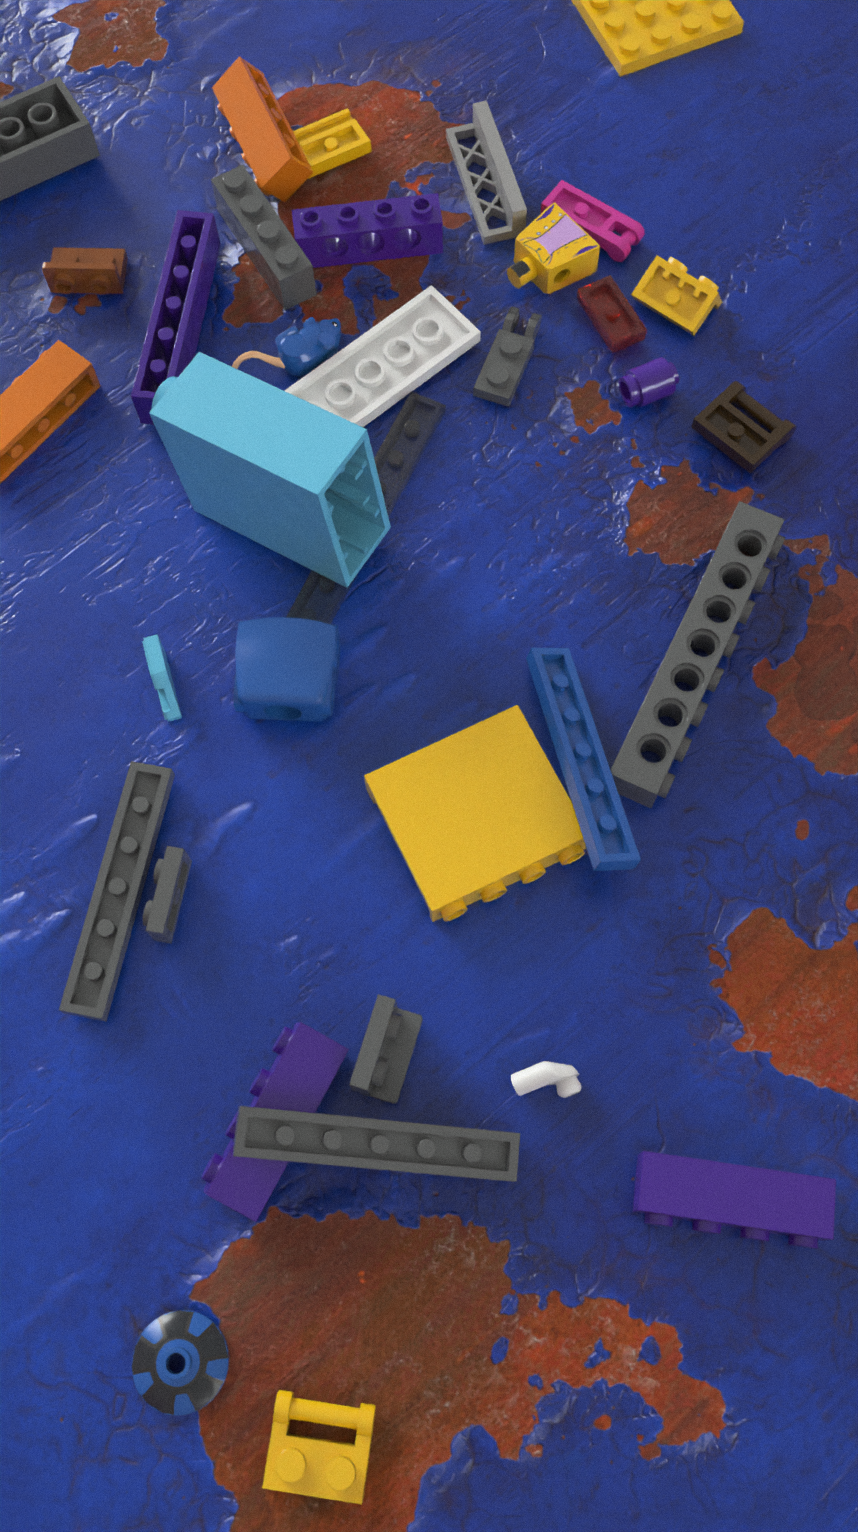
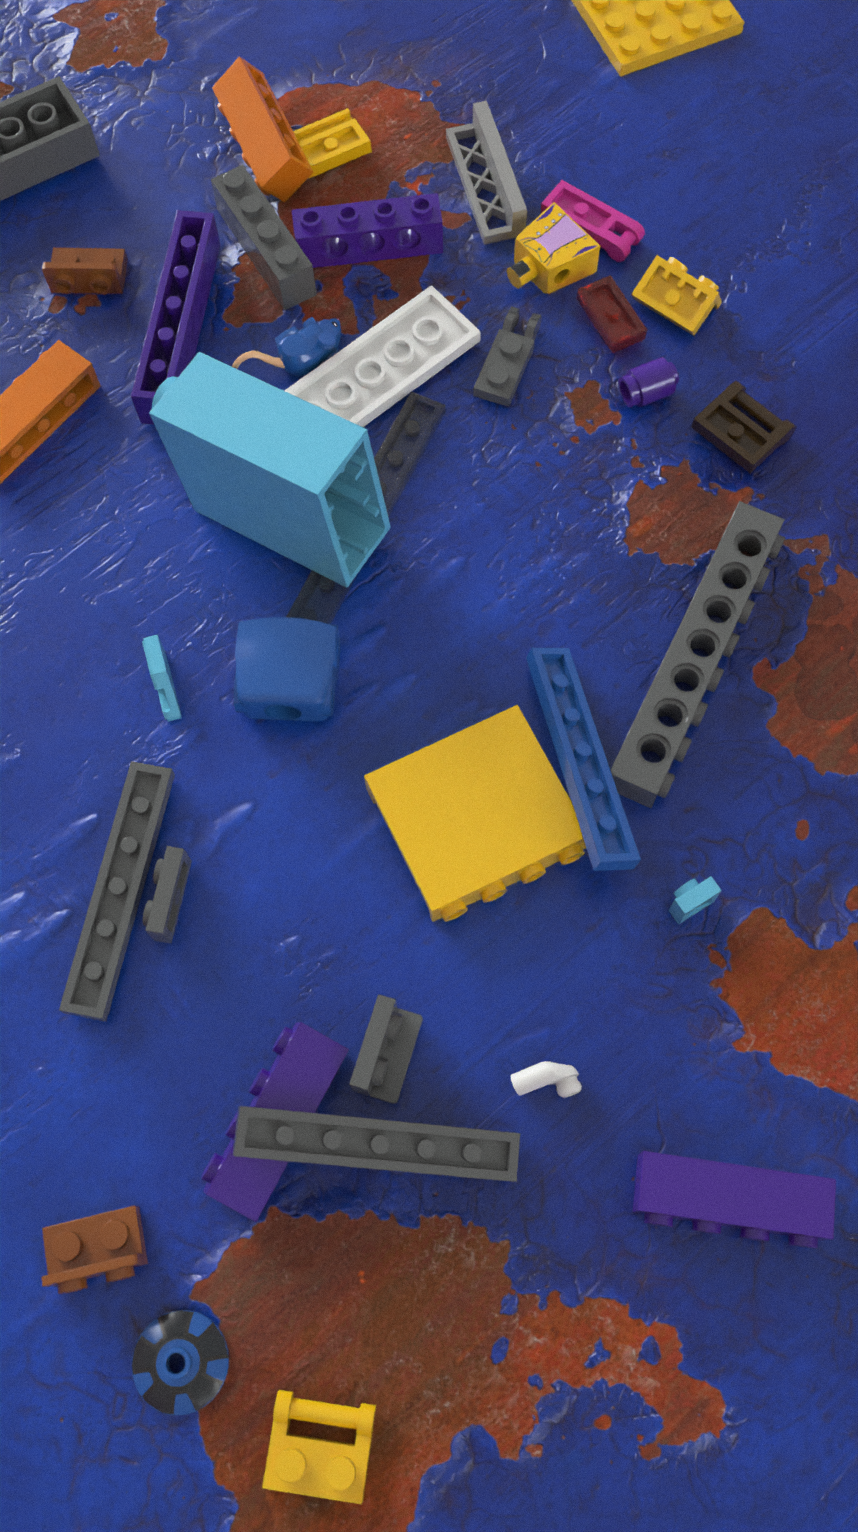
(94, 1247): none -> dark orange bracket
(693, 898): none -> medium azure plate

